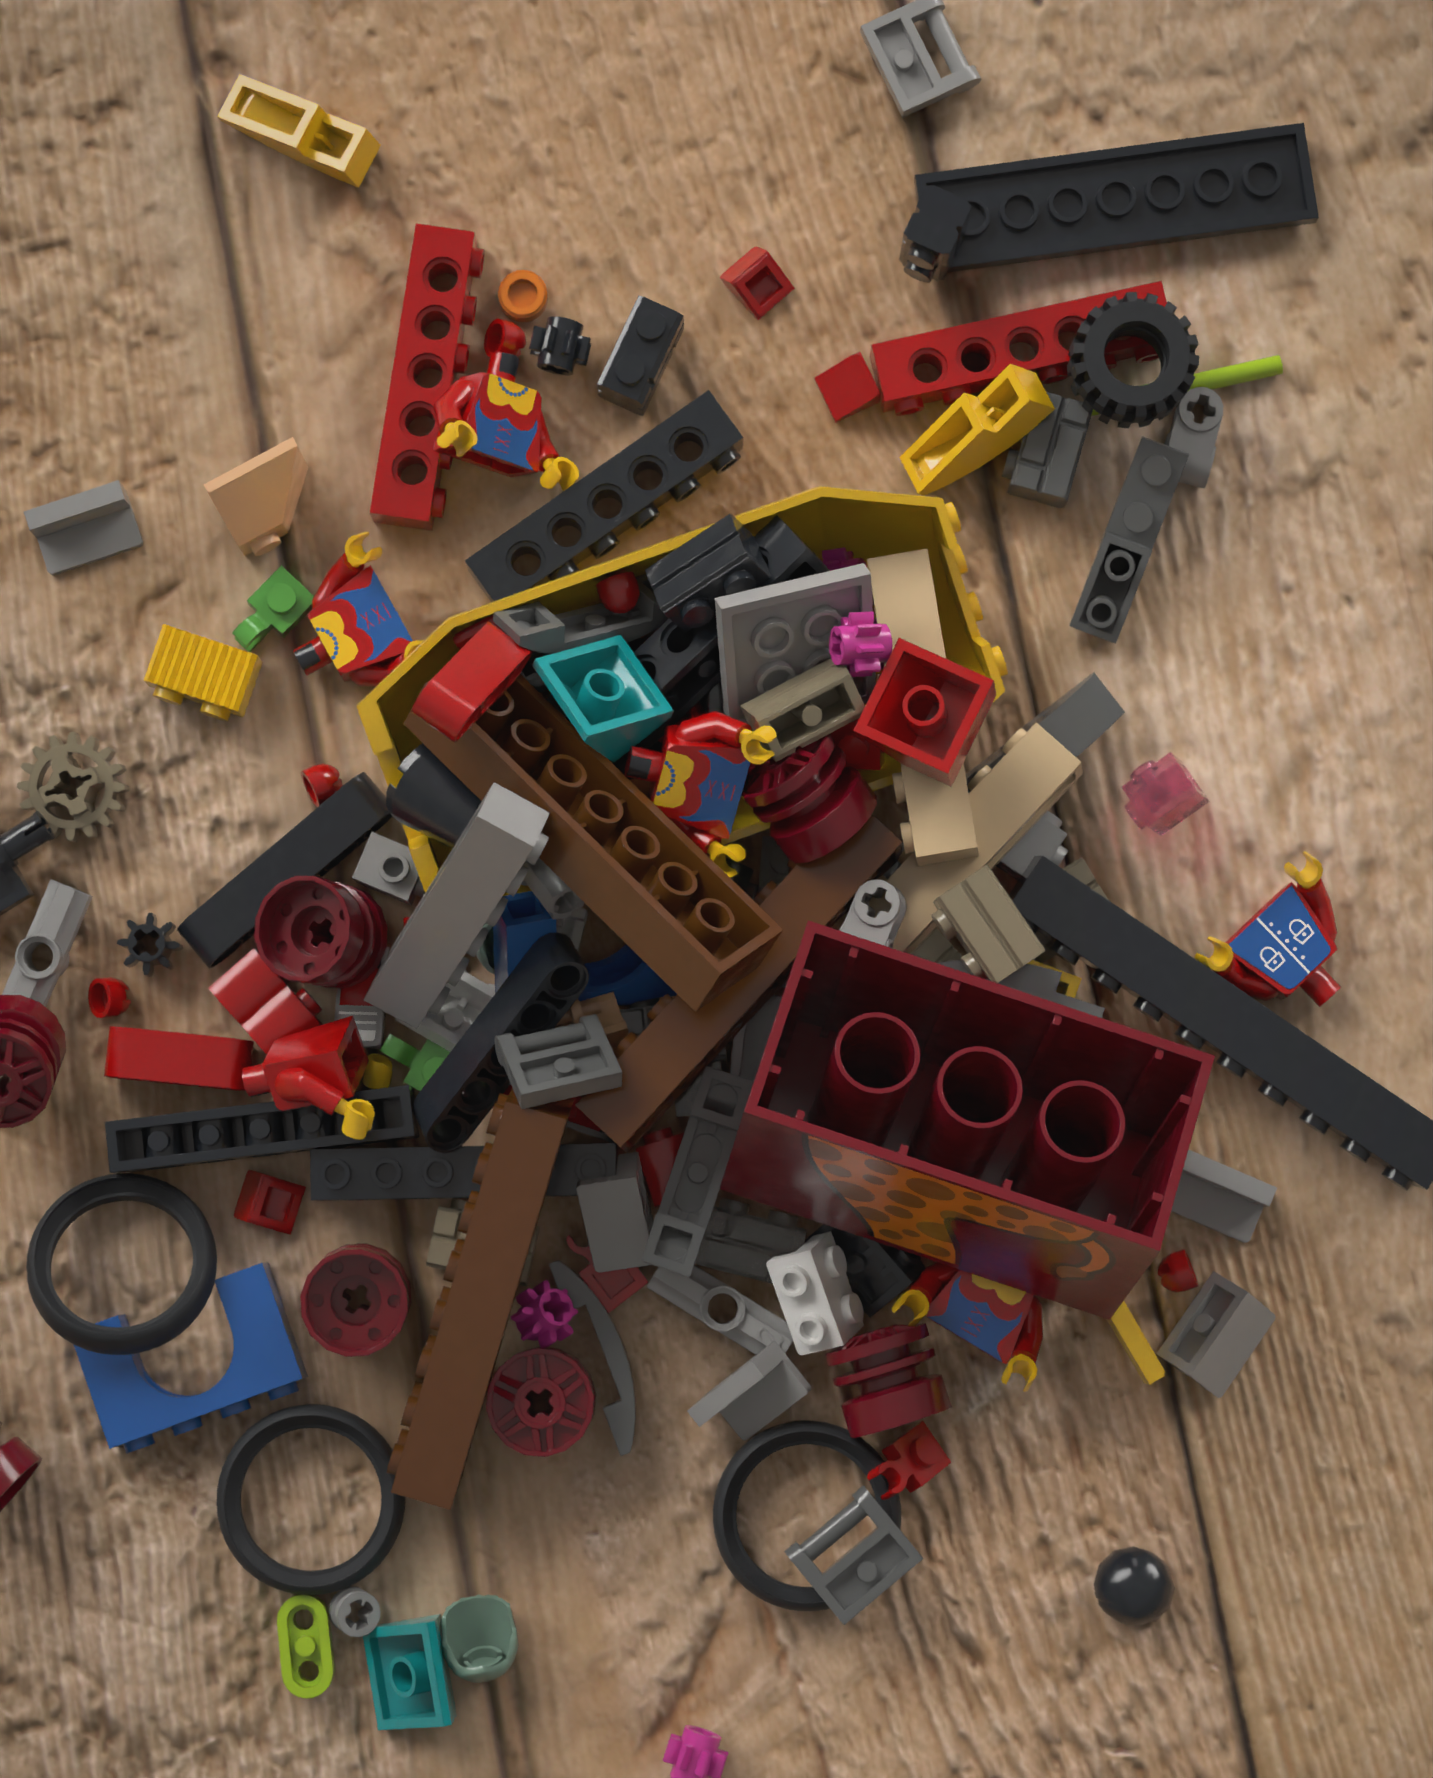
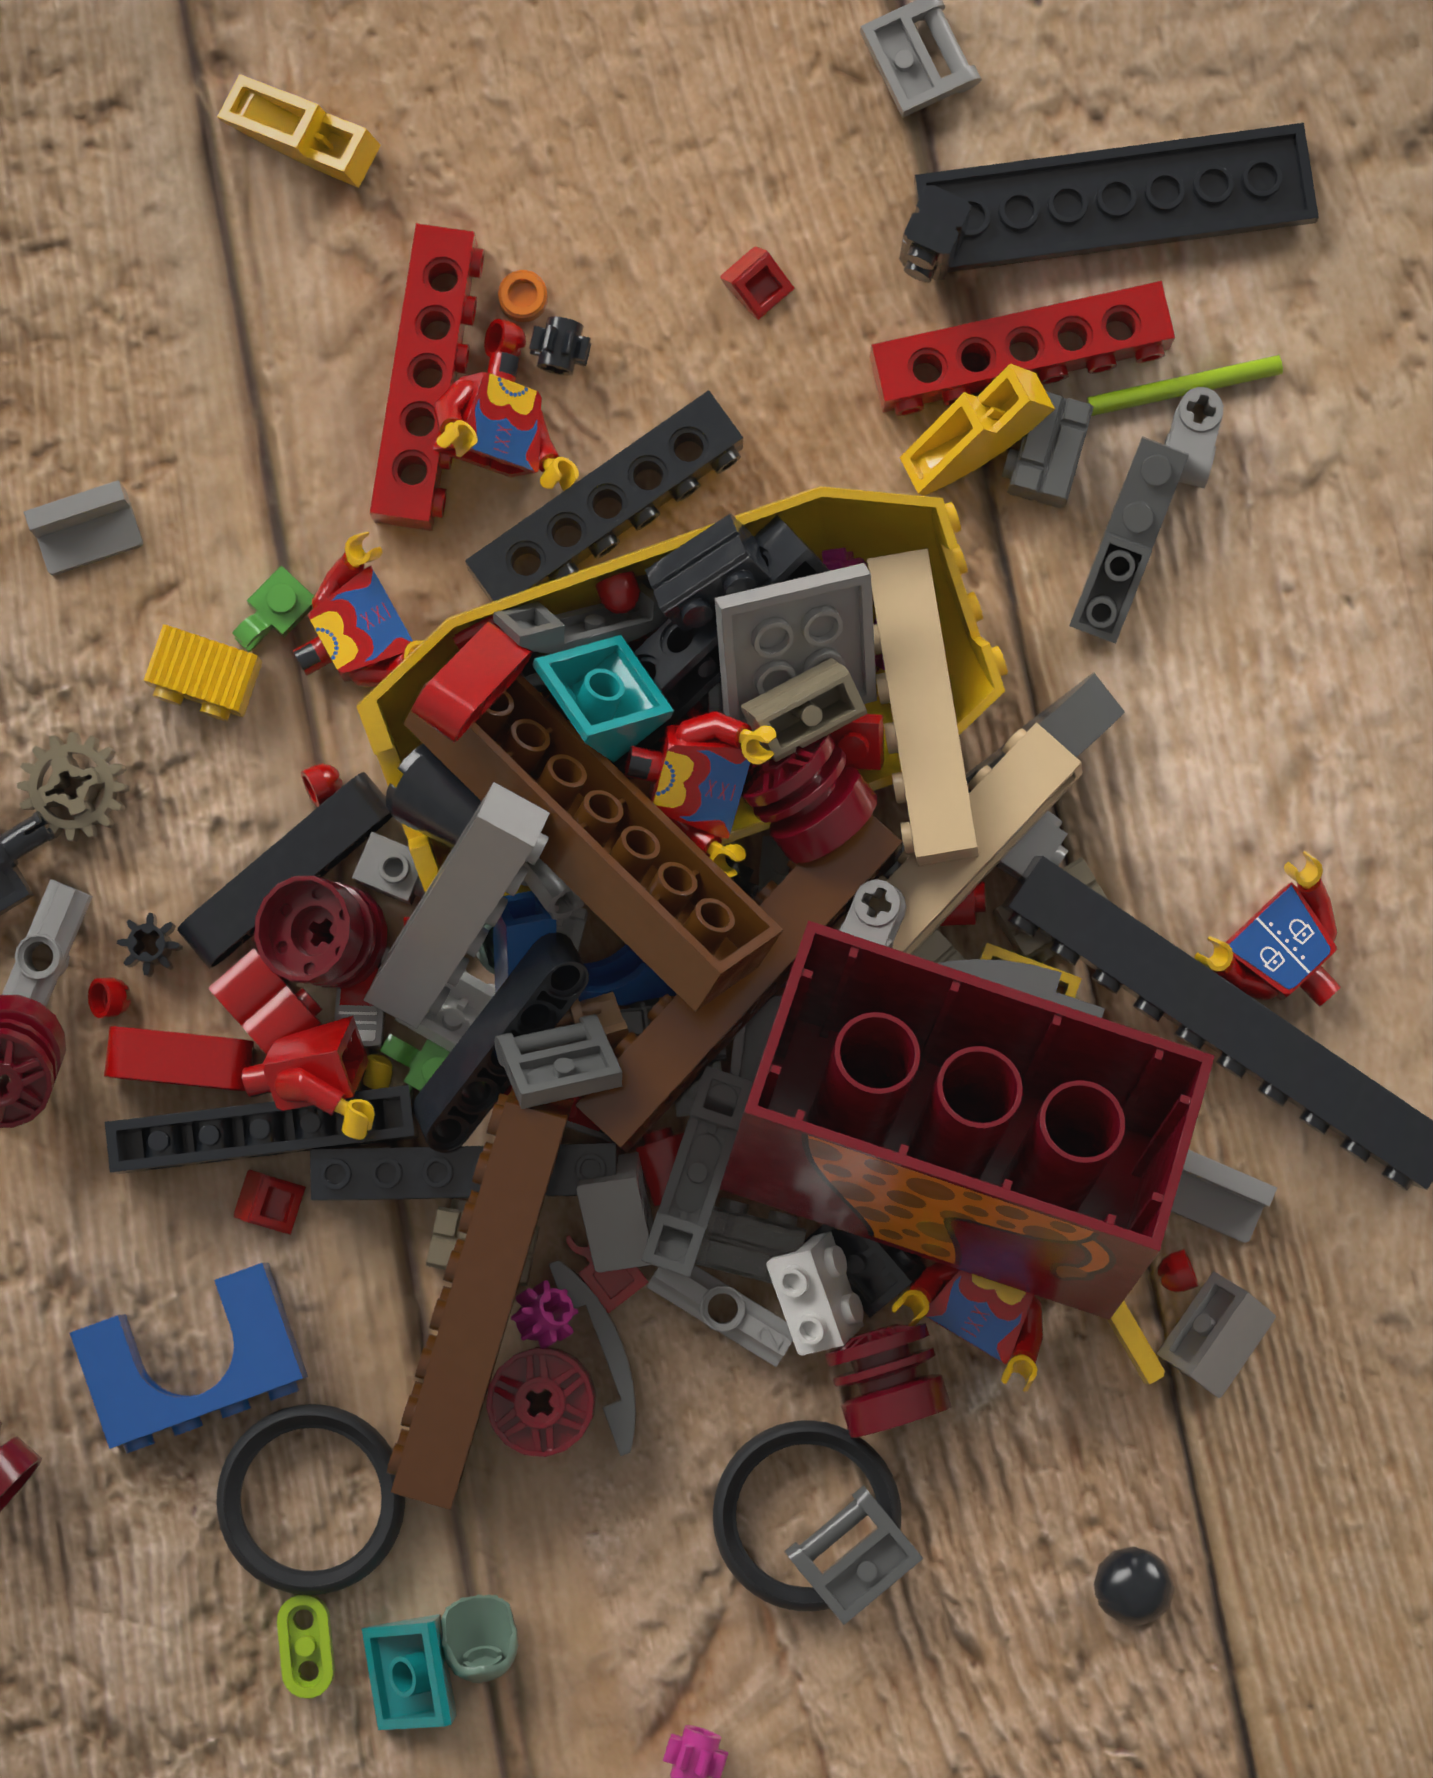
(103, 1191): black tyre -> none
(260, 497): light nougat slope -> none
(326, 1303): dark red wheel -> none
(368, 1615): light grey bush -> none
(640, 355): black brick -> none
(754, 1393): light grey panel -> none
(848, 387): red slope -> none
(860, 644): dark pink gear -> none
(911, 1461): red plate -> none
(926, 711): red slope -> none
(986, 926): dark tan brick -> none
(1146, 321): black tyre -> none
(1162, 794): clear pink brick -> none

